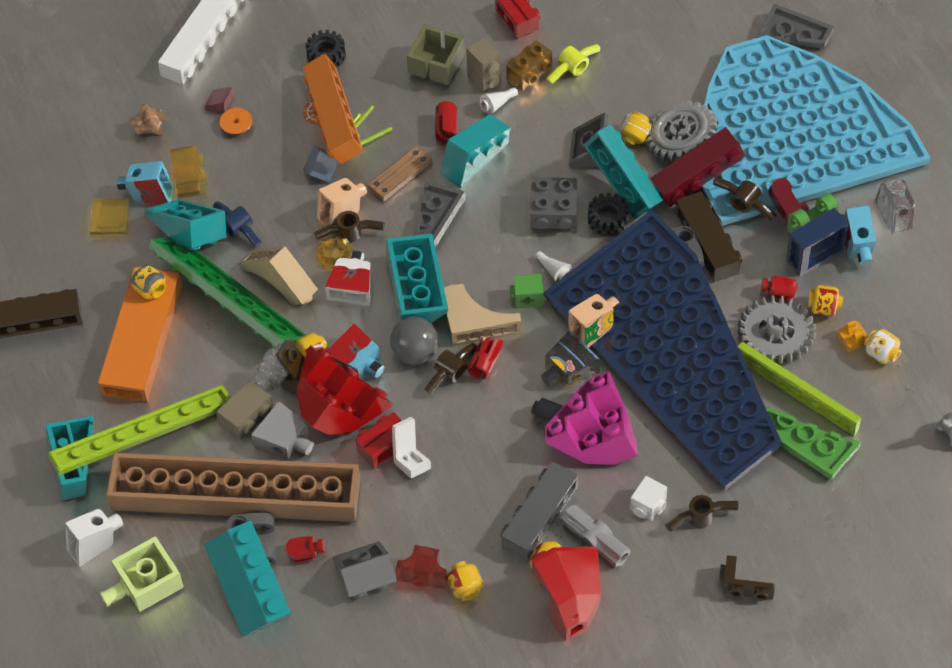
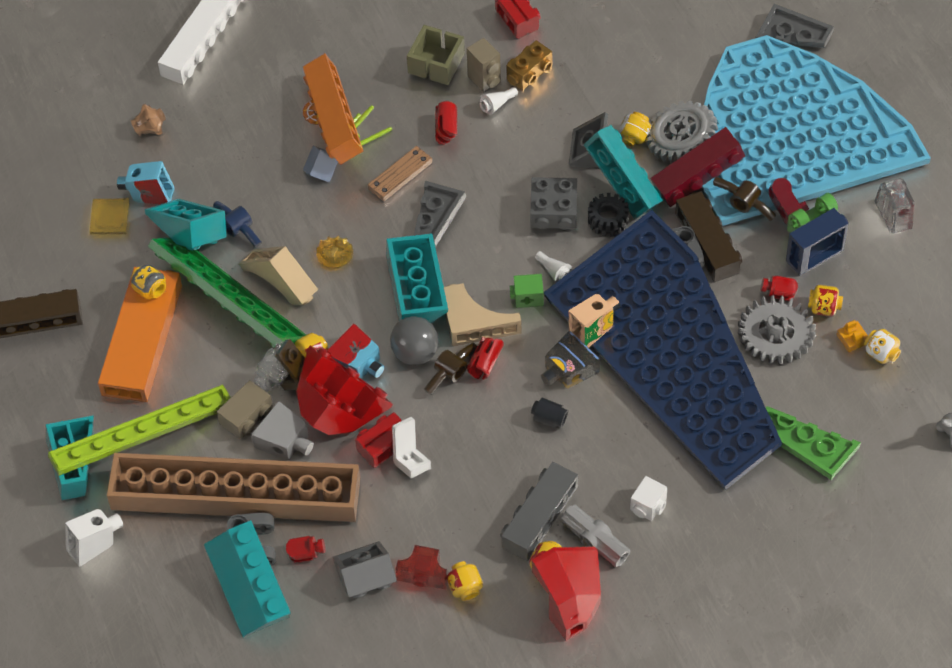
(144, 576): yellowish green brick -> none
(187, 171): clear yellow brick -> none
(220, 99): slope -> none
(235, 121): orange piece -> none
(326, 40): black tyre -> none
(338, 198): light nougat torso -> none
(349, 227): dark brown piece -> none
(350, 280): torso -> none
(473, 149): teal wedge -> none
(573, 61): neon yellow piece -> none
(593, 425): dark pink brick -> none
(701, 520): dark brown piece -> none
(739, 588): dark brown bracket -> none
(800, 390): lime tile -> none
(860, 234): medium azure torso -> none

